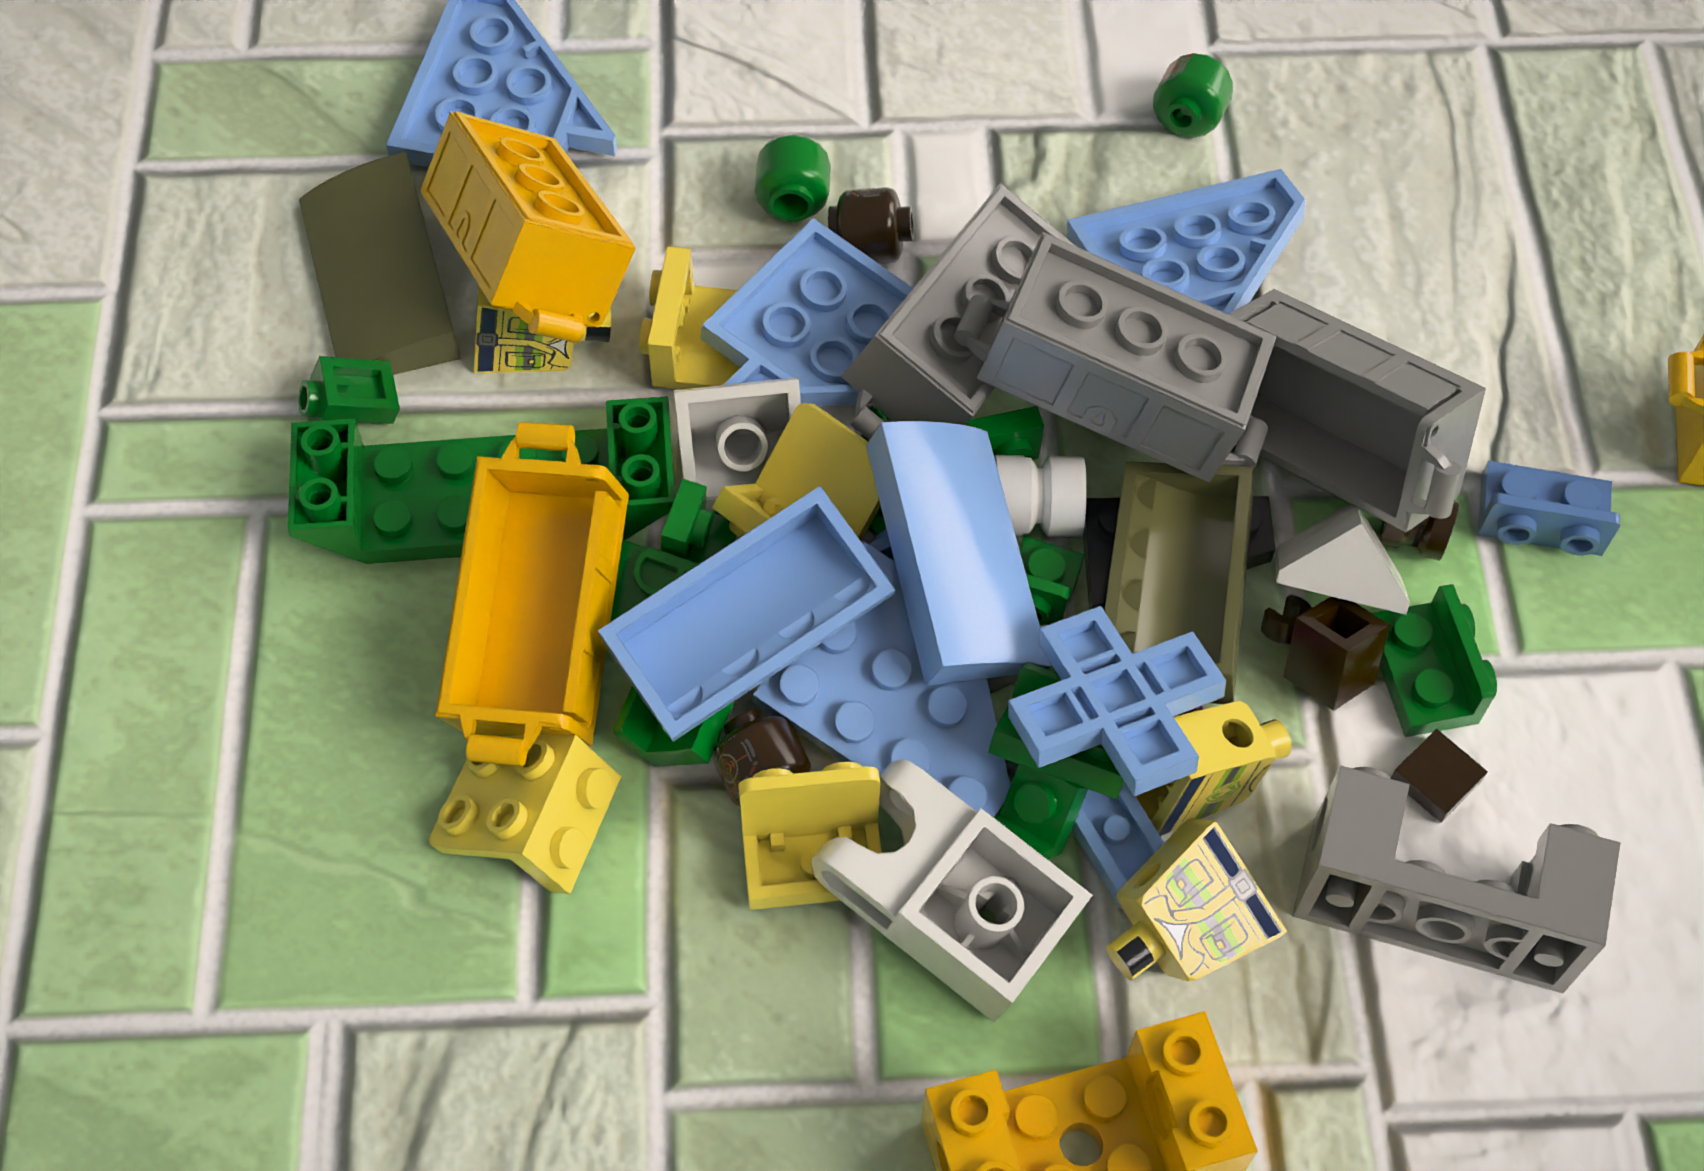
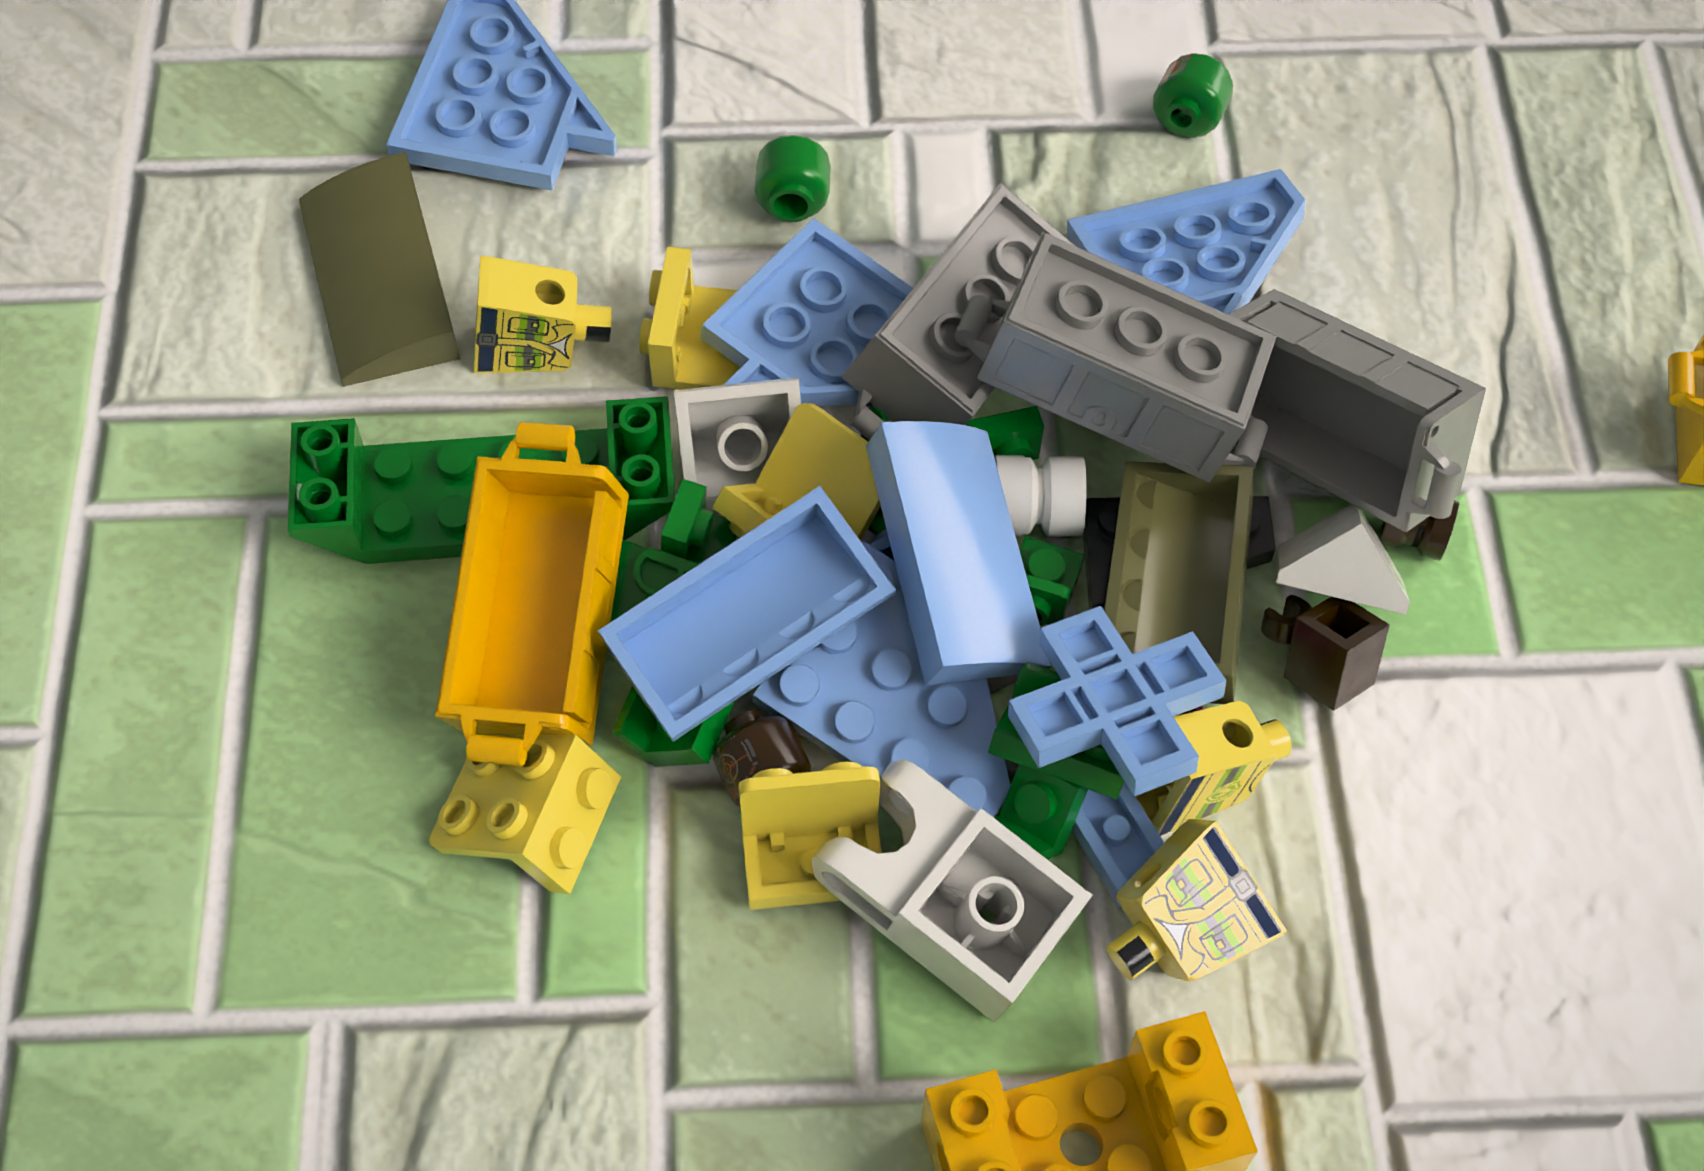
(349, 390): green bracket -> none
(527, 225): yellow container -> none
(873, 222): dark brown head -> none
(1436, 666): green bracket -> none
(1439, 775): dark brown tile -> none
(1530, 931): light grey plate -> none
(1546, 509): medium blue bracket -> none

